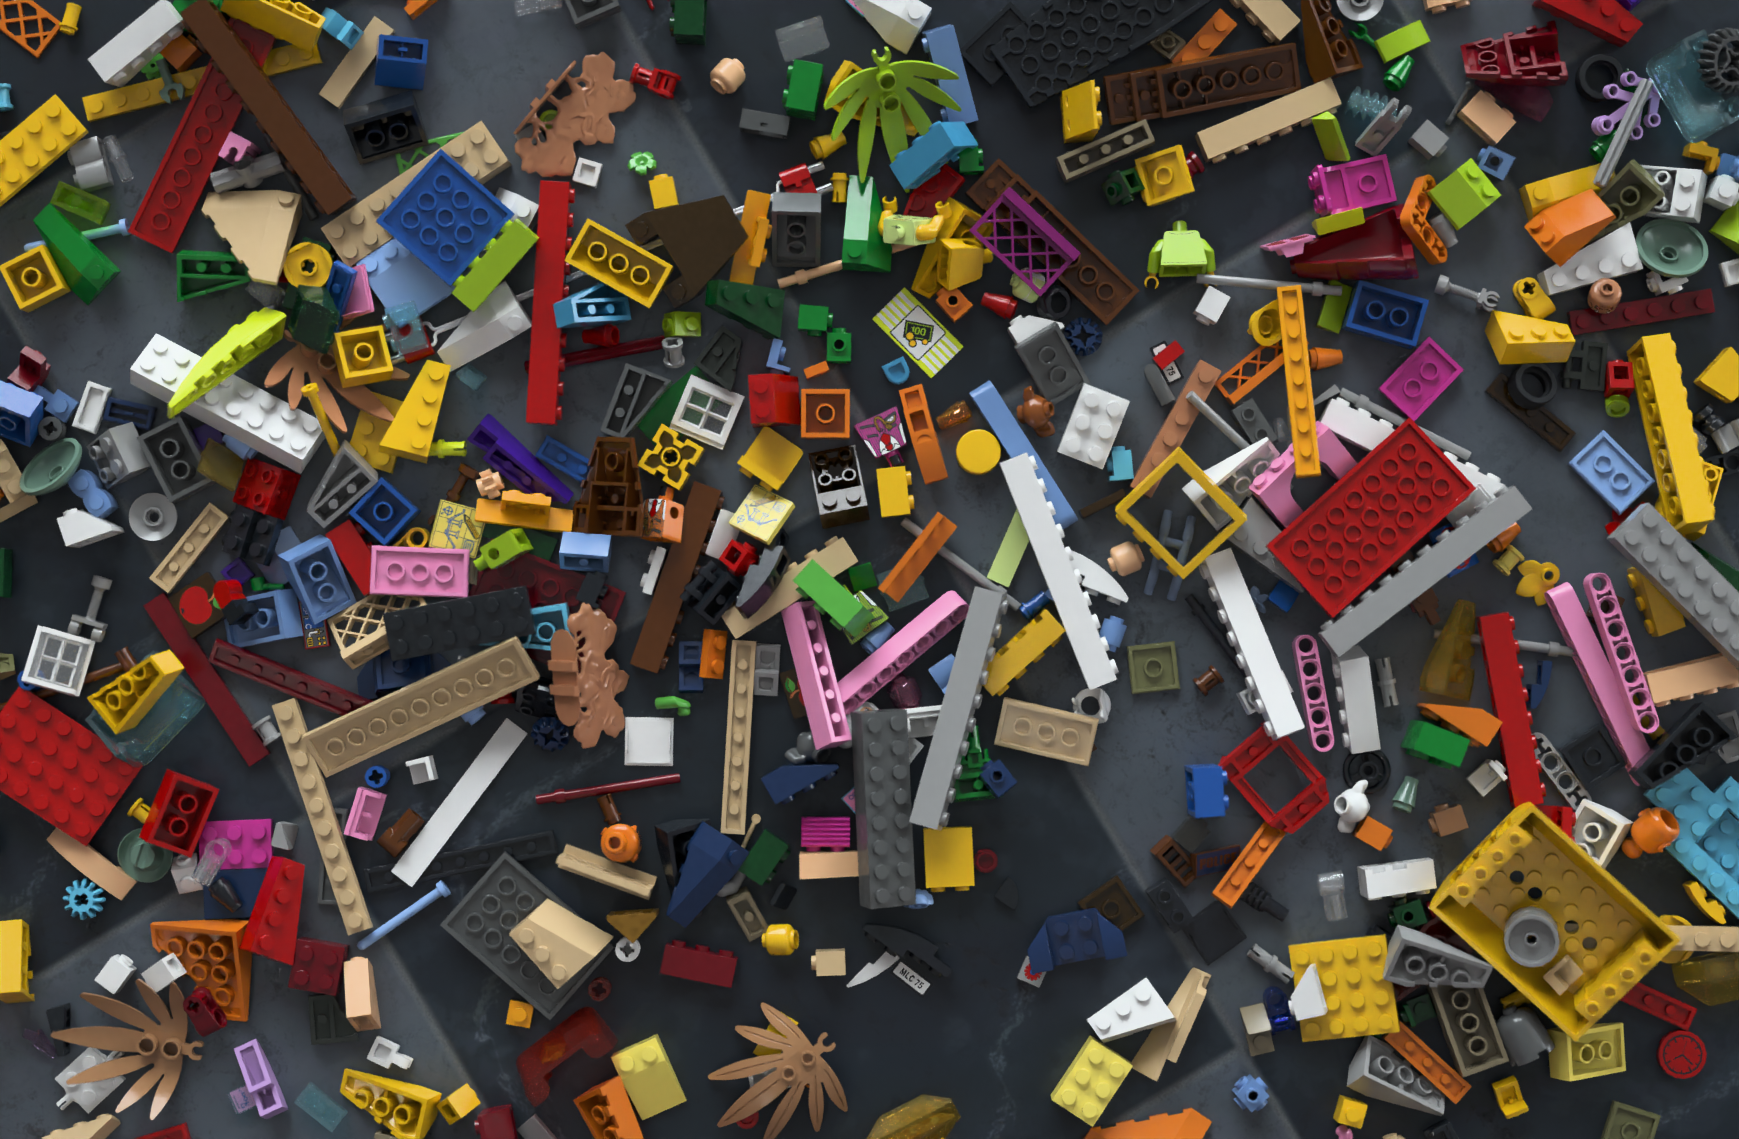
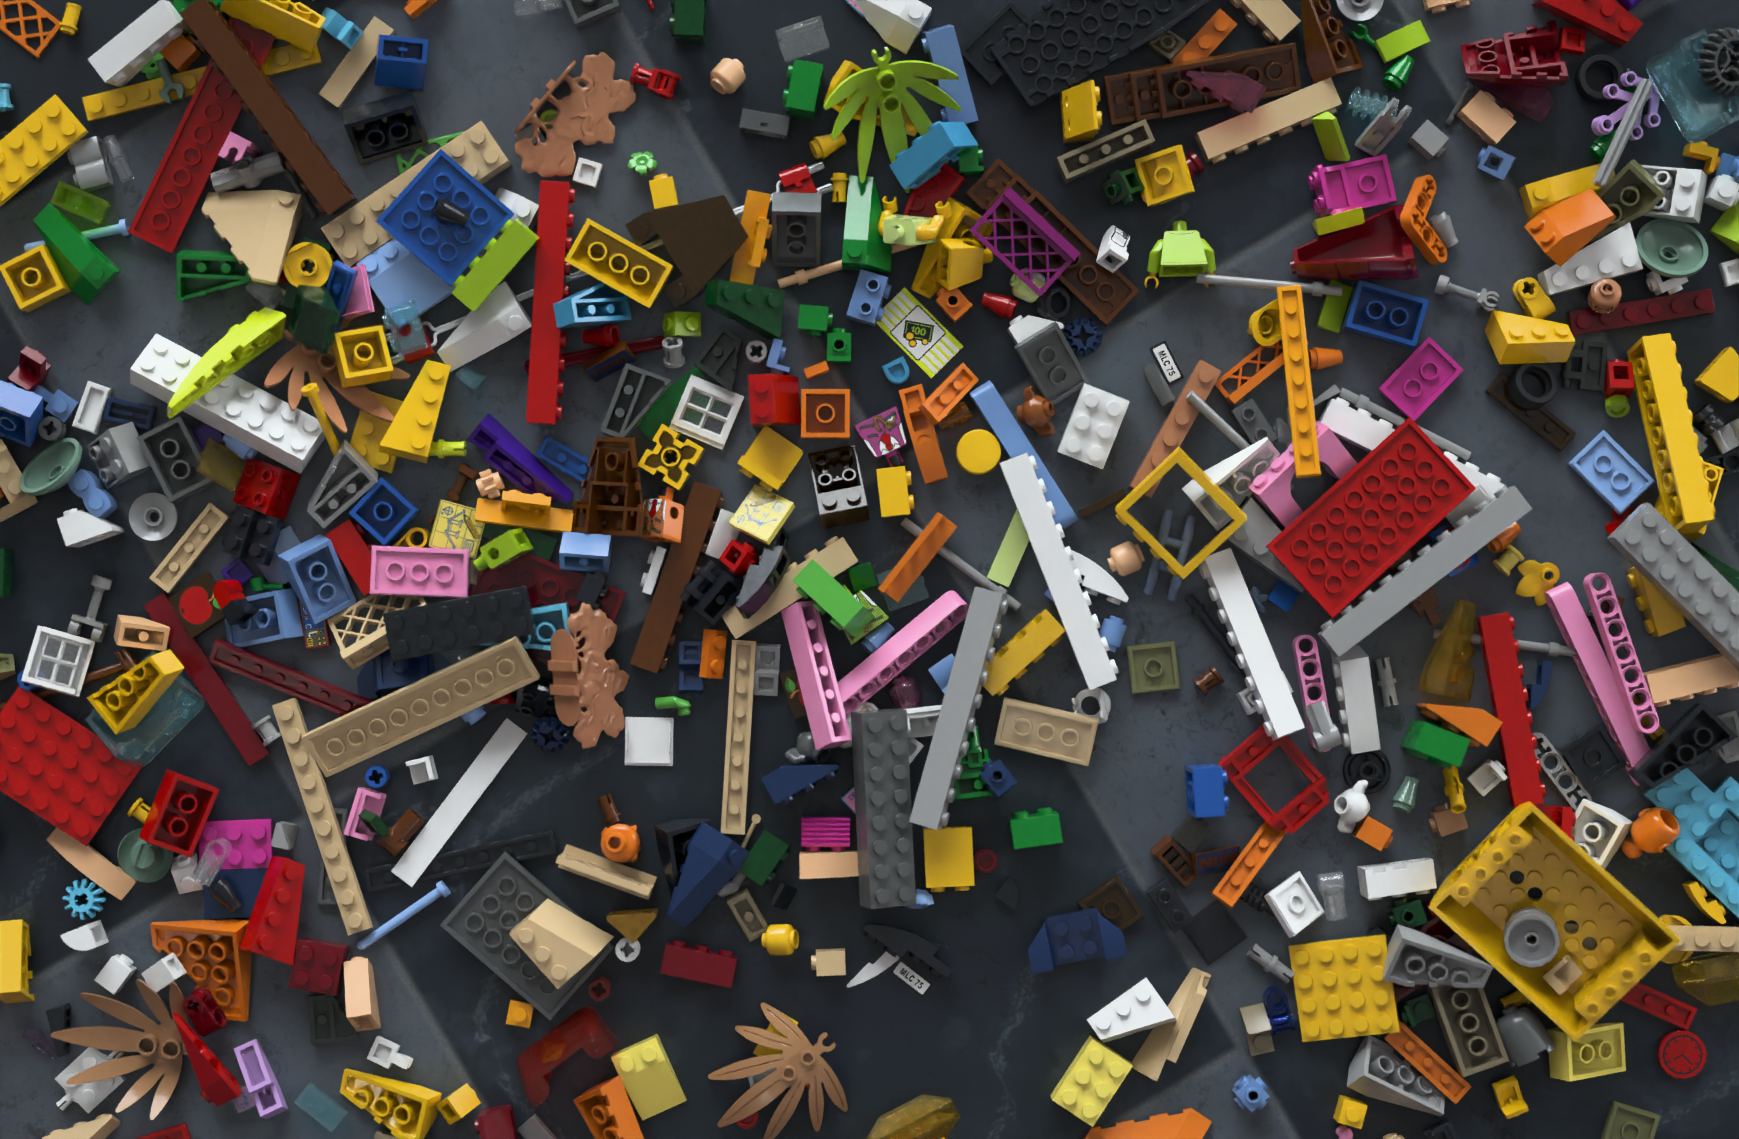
(86, 937): none -> white brick
(141, 633): none -> light nougat slope
(213, 1076): none -> red wedge
(374, 823): none -> dark green tile
(448, 212): none -> black cone
(561, 795): dark red bar -> none
(609, 361): none -> reddish brown slope
(757, 344): none -> light grey bush
(868, 298): none -> medium blue brick
(948, 394): none -> orange plate
(1025, 974): light grey tile -> none
(1034, 605): blue pin -> none
(1035, 829): none -> green brick
(1113, 245): none -> white leg
(1120, 464): medium azure brick -> none
(1168, 355): red piece -> none
(1211, 306): white brick -> none
(1234, 87): none -> clear pink slope
(1290, 246): bright pink piece -> none
(1294, 904): none -> white tile
(1308, 996): white slope -> none
(1324, 732): none -> light grey piece
(1454, 790): none -> yellow pin
(1464, 194): lime slope -> none
(1572, 40): none -> red plate

